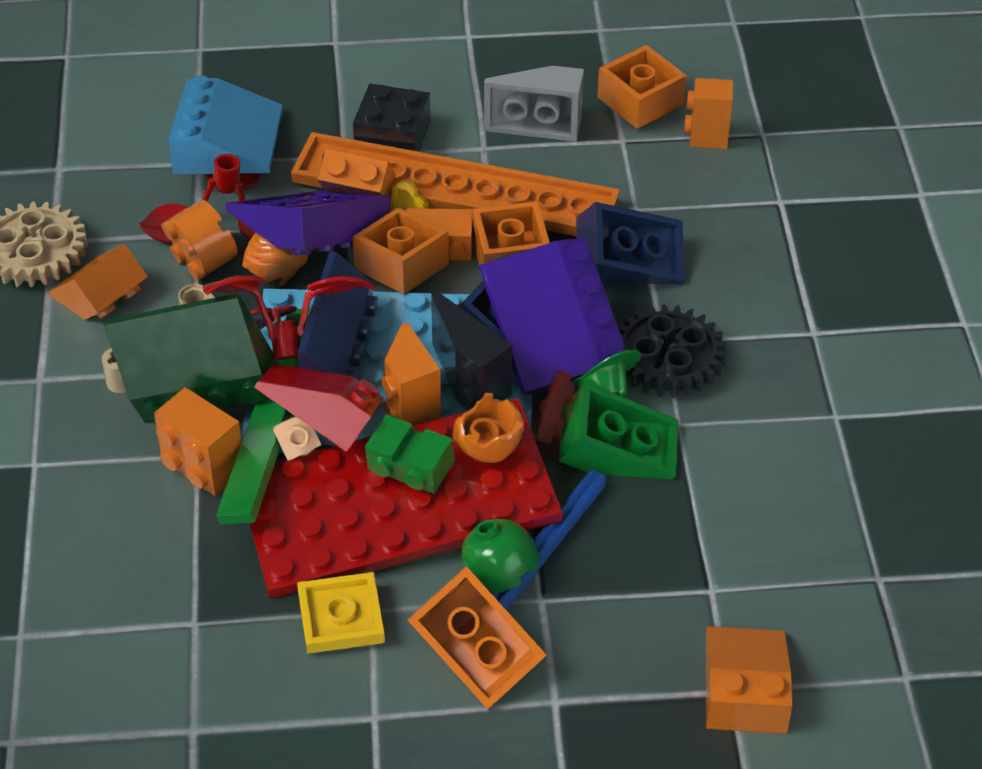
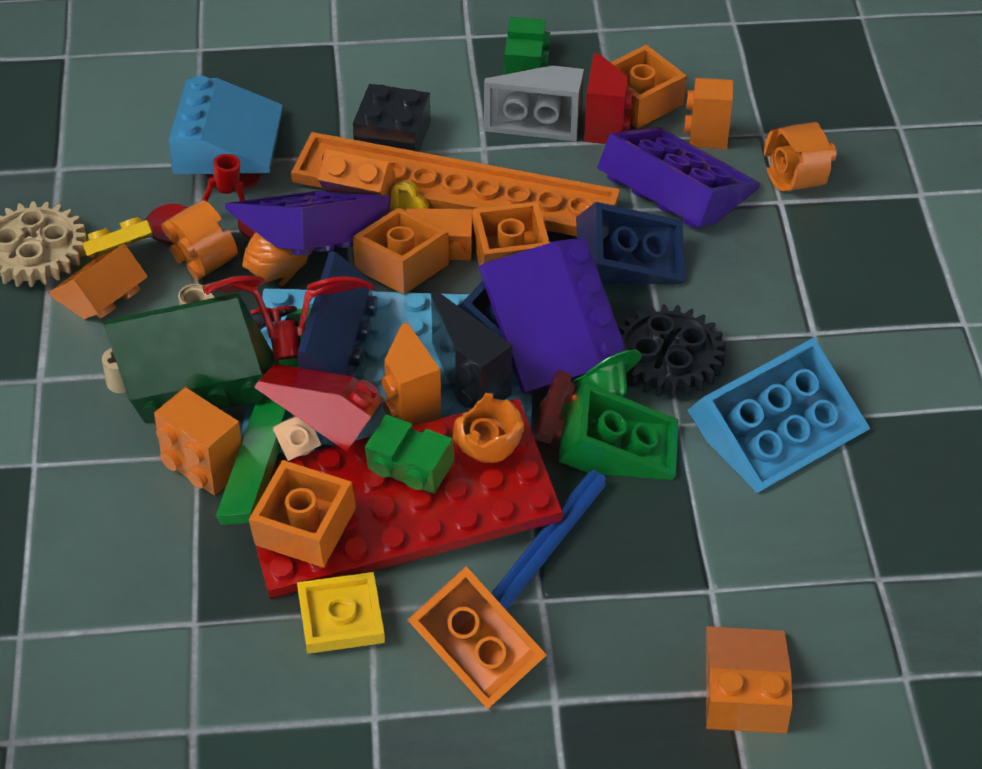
(131, 232): none -> yellow plate
(302, 513): none -> orange brick
(499, 554): green cylinder -> none
(526, 45): none -> green brick
(606, 101): none -> red slope
(675, 175): none -> dark purple slope
(779, 416): none -> dark azure slope
(799, 156): none -> orange brick

